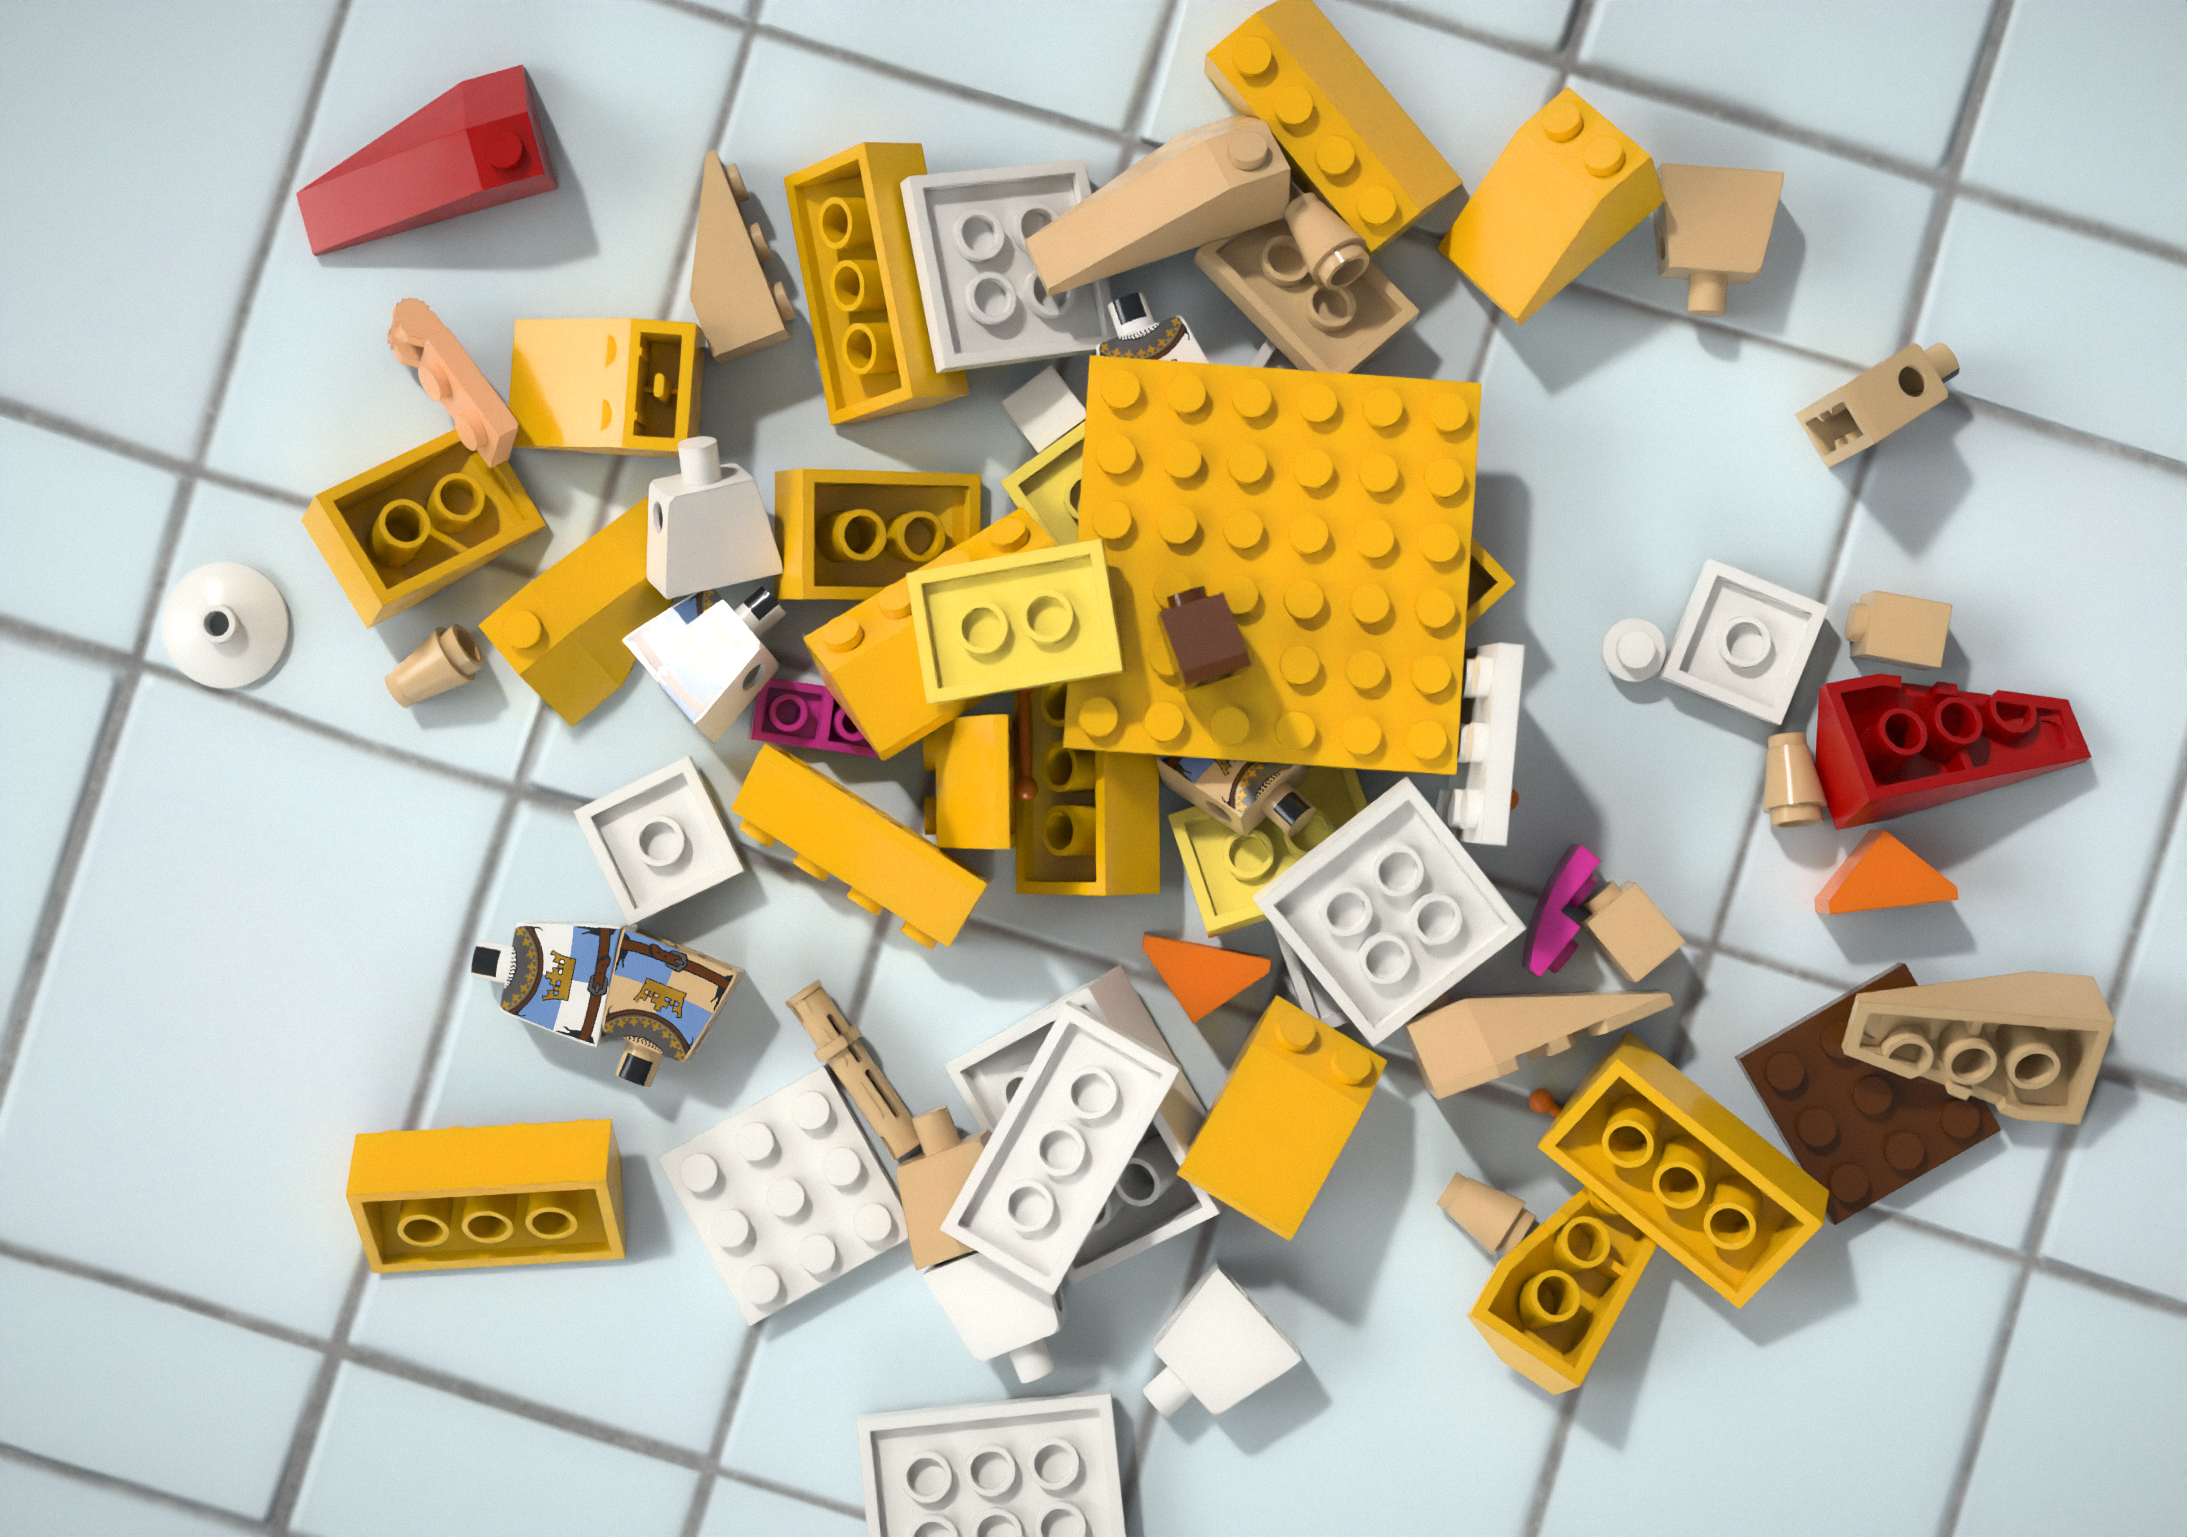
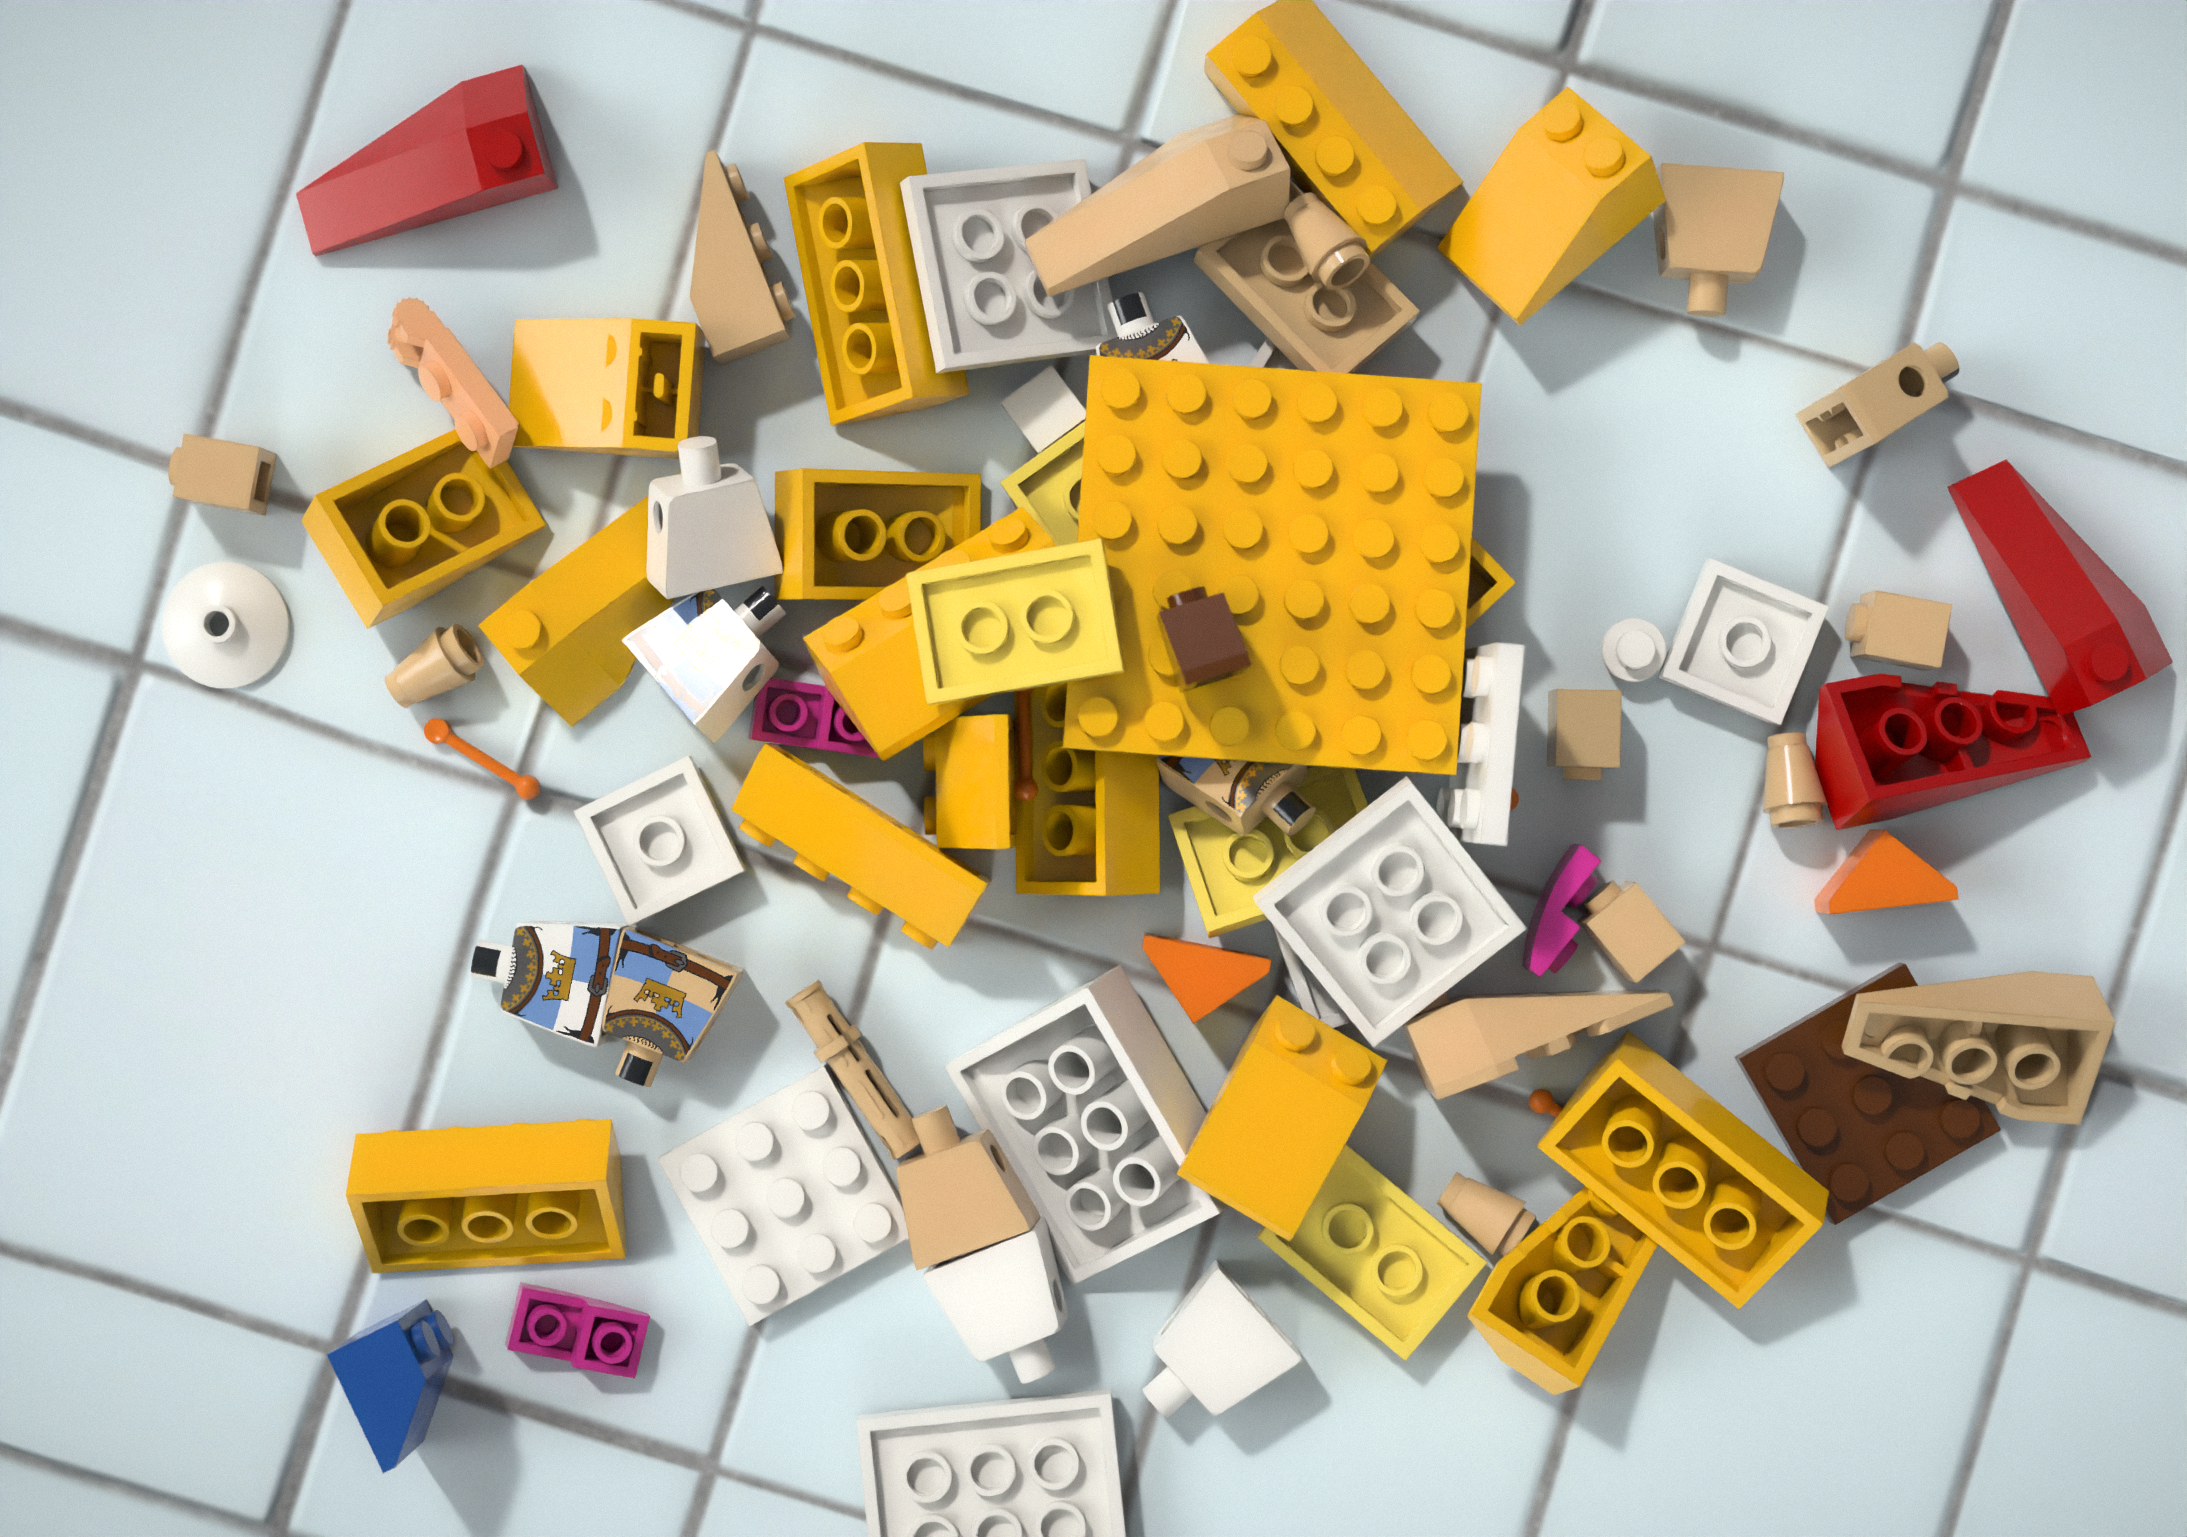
(222, 474): none -> tan brick
(395, 1378): none -> blue slope
(440, 732): none -> orange hinge
(577, 1330): none -> dark pink slope
(1060, 1147): white plate -> none
(1378, 1254): none -> light yellow plate
(1584, 732): none -> tan brick
(2066, 603): none -> red wedge

